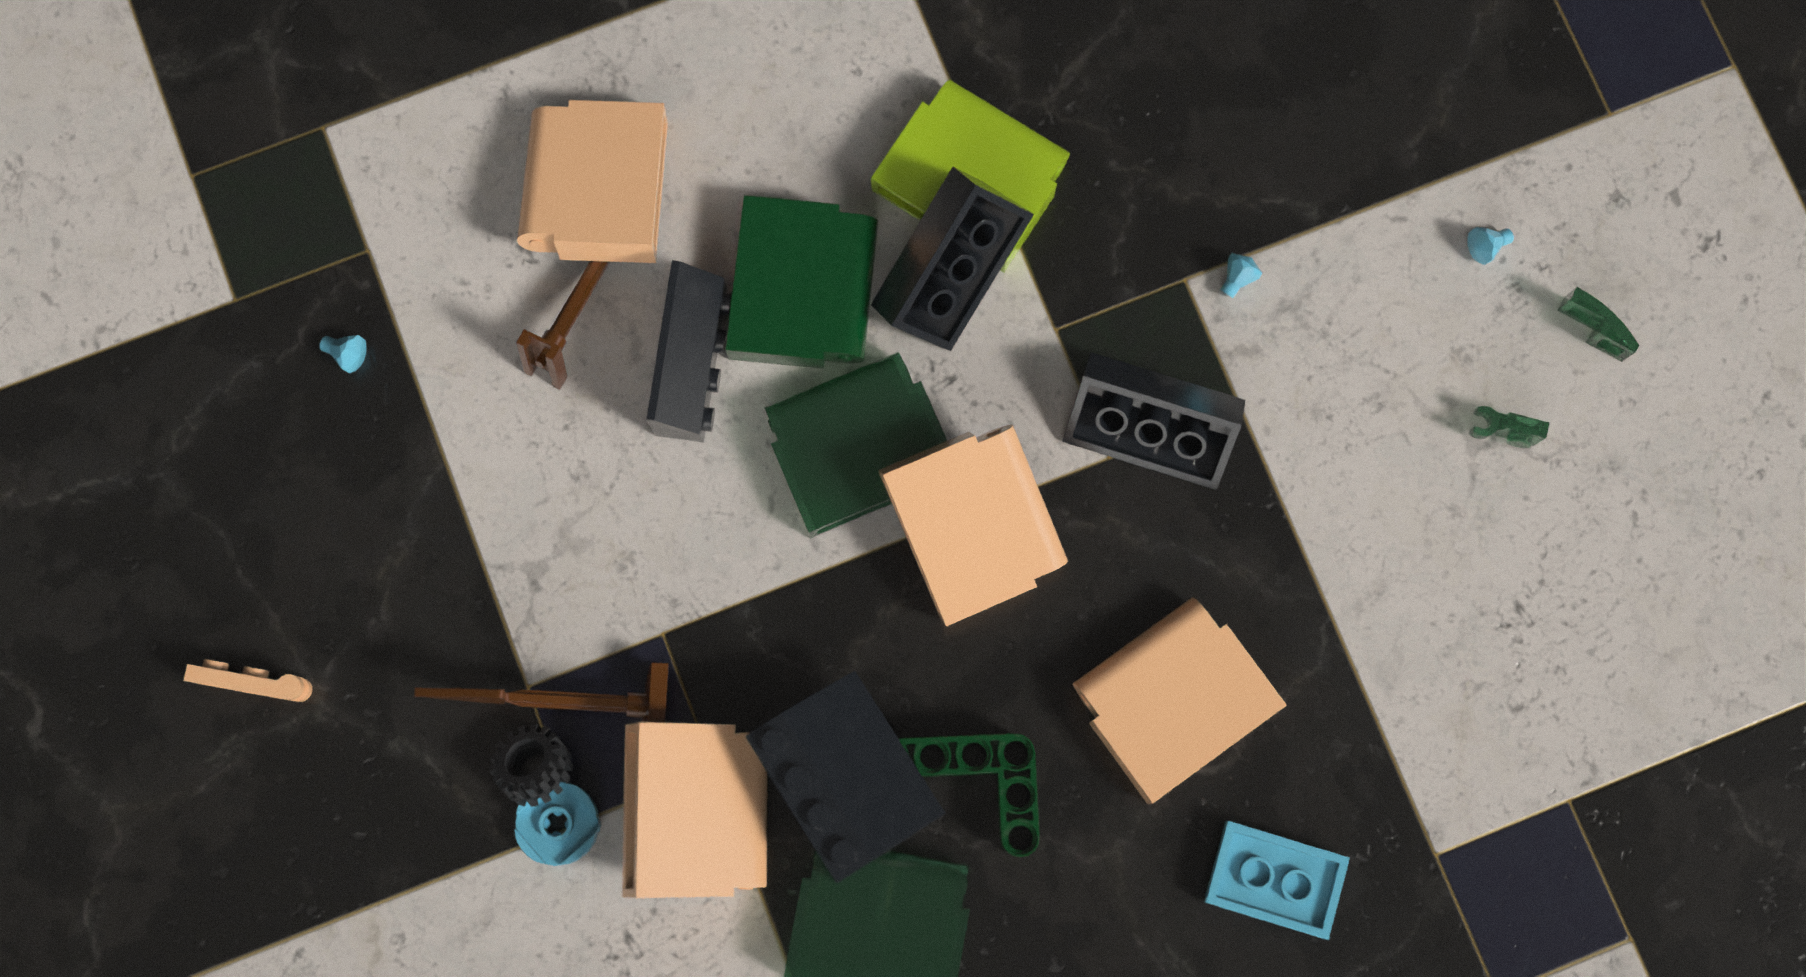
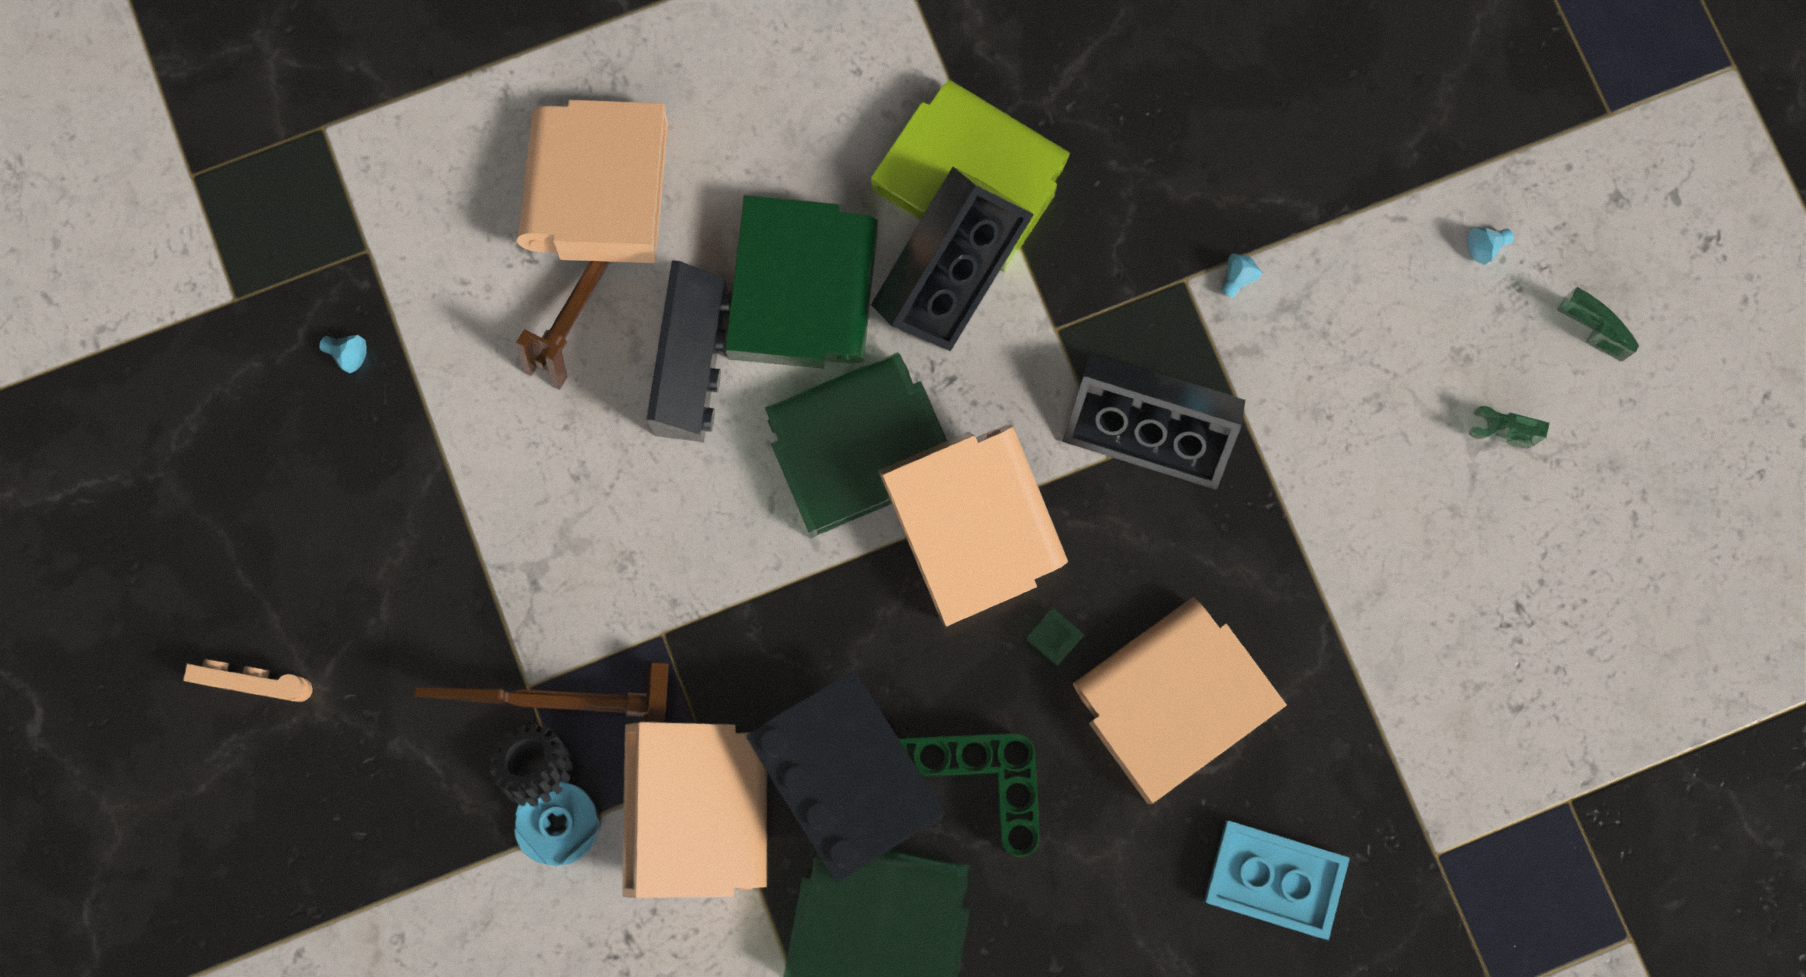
(1054, 637): none -> clear green plate

